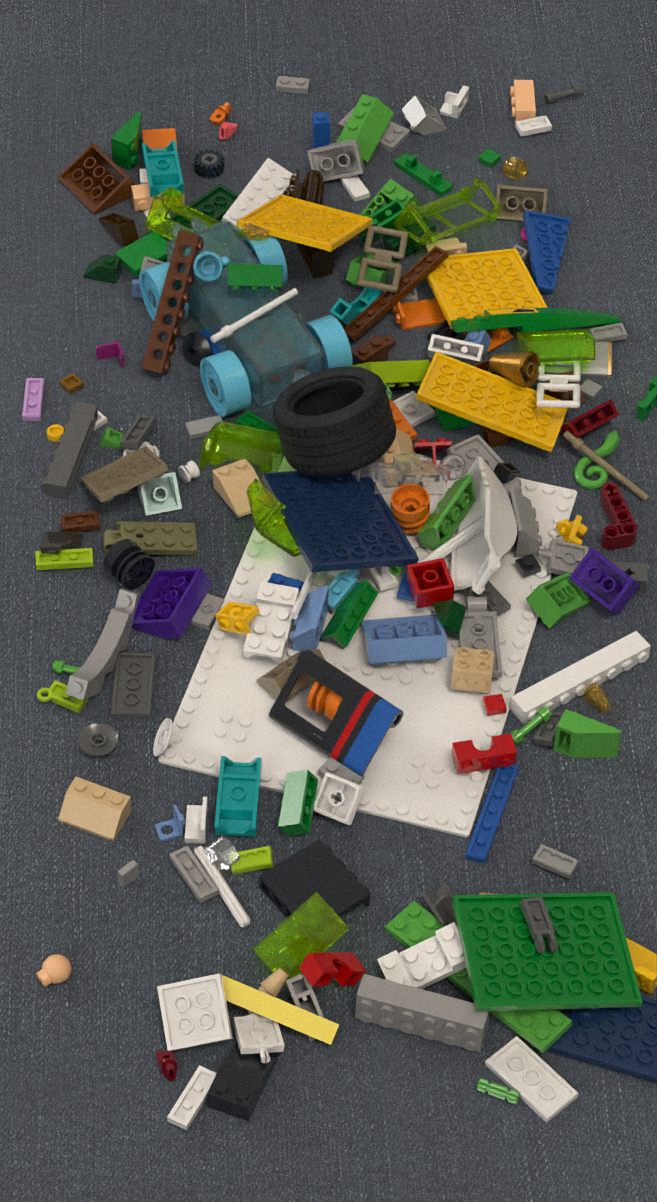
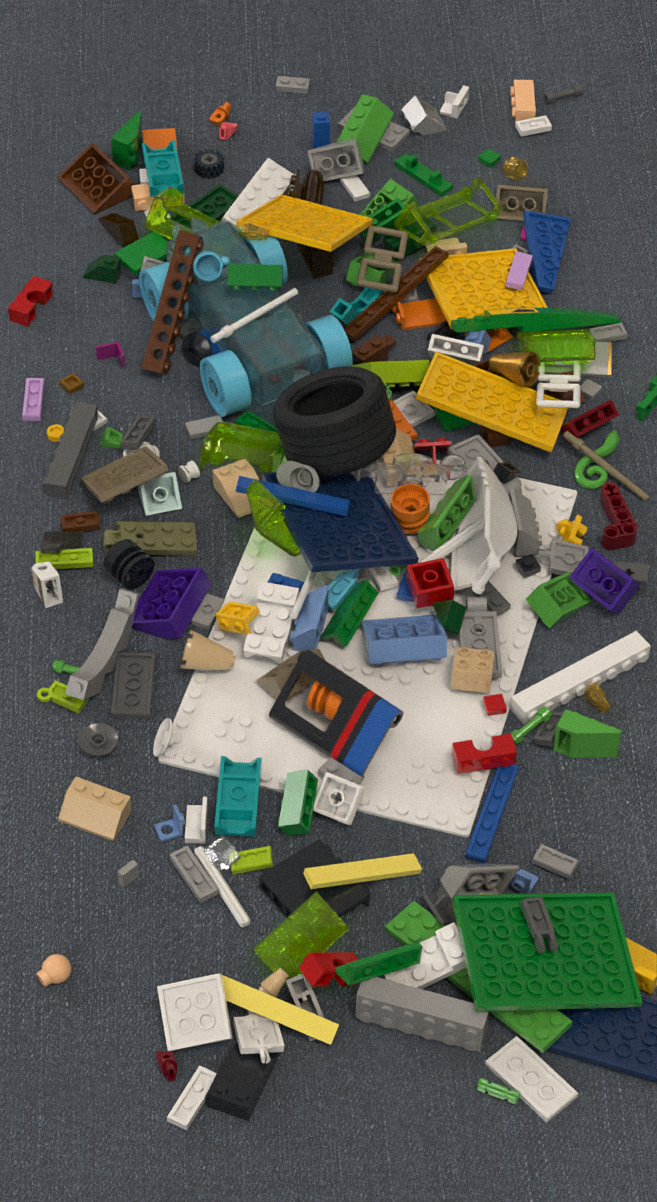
(24, 307): none -> red arch
(43, 576): none -> white torso
(206, 654): none -> tan cone
(298, 476): none -> light grey piece
(299, 497): none -> blue tile
(362, 871): none -> light yellow tile
(380, 963): none -> green panel
(477, 878): none -> light grey slope
(519, 270): none -> lavender tile
(523, 882): none -> medium blue bracket

